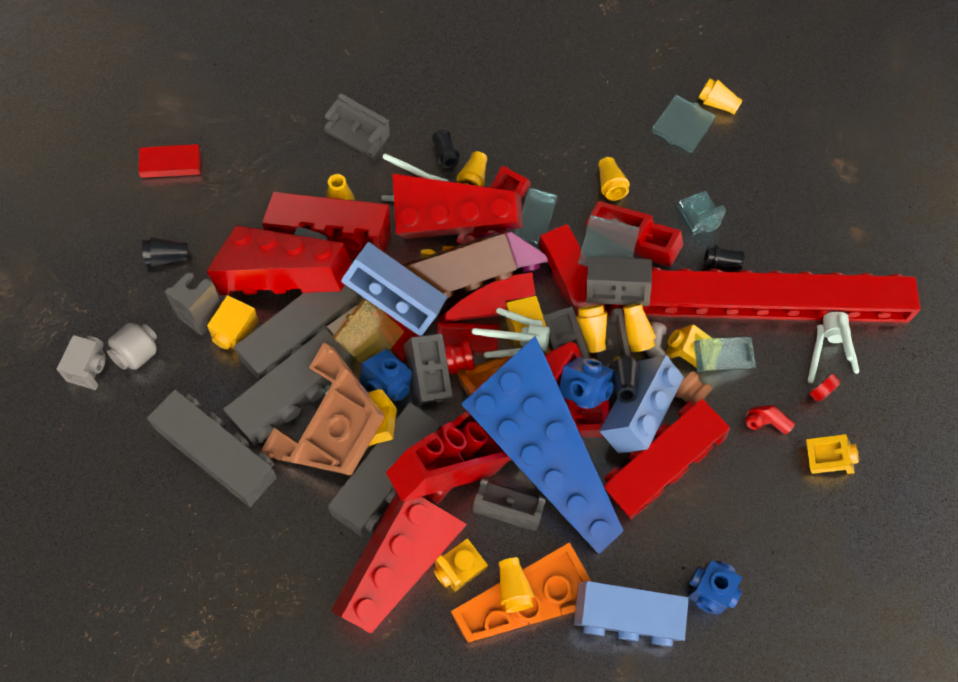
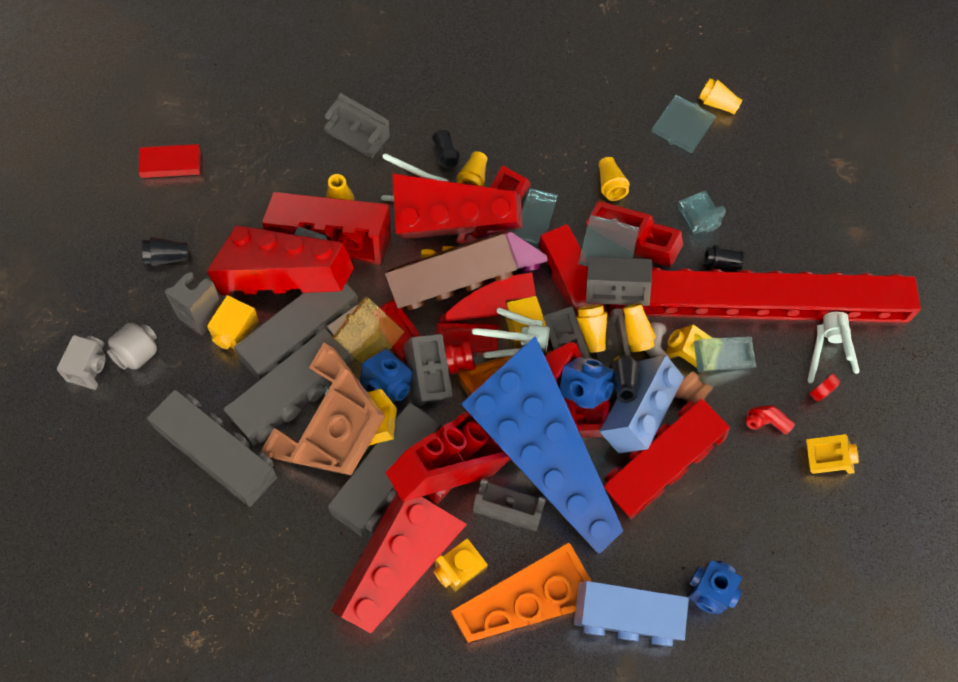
(394, 289): medium blue brick -> none
(514, 586): yellow cone -> none

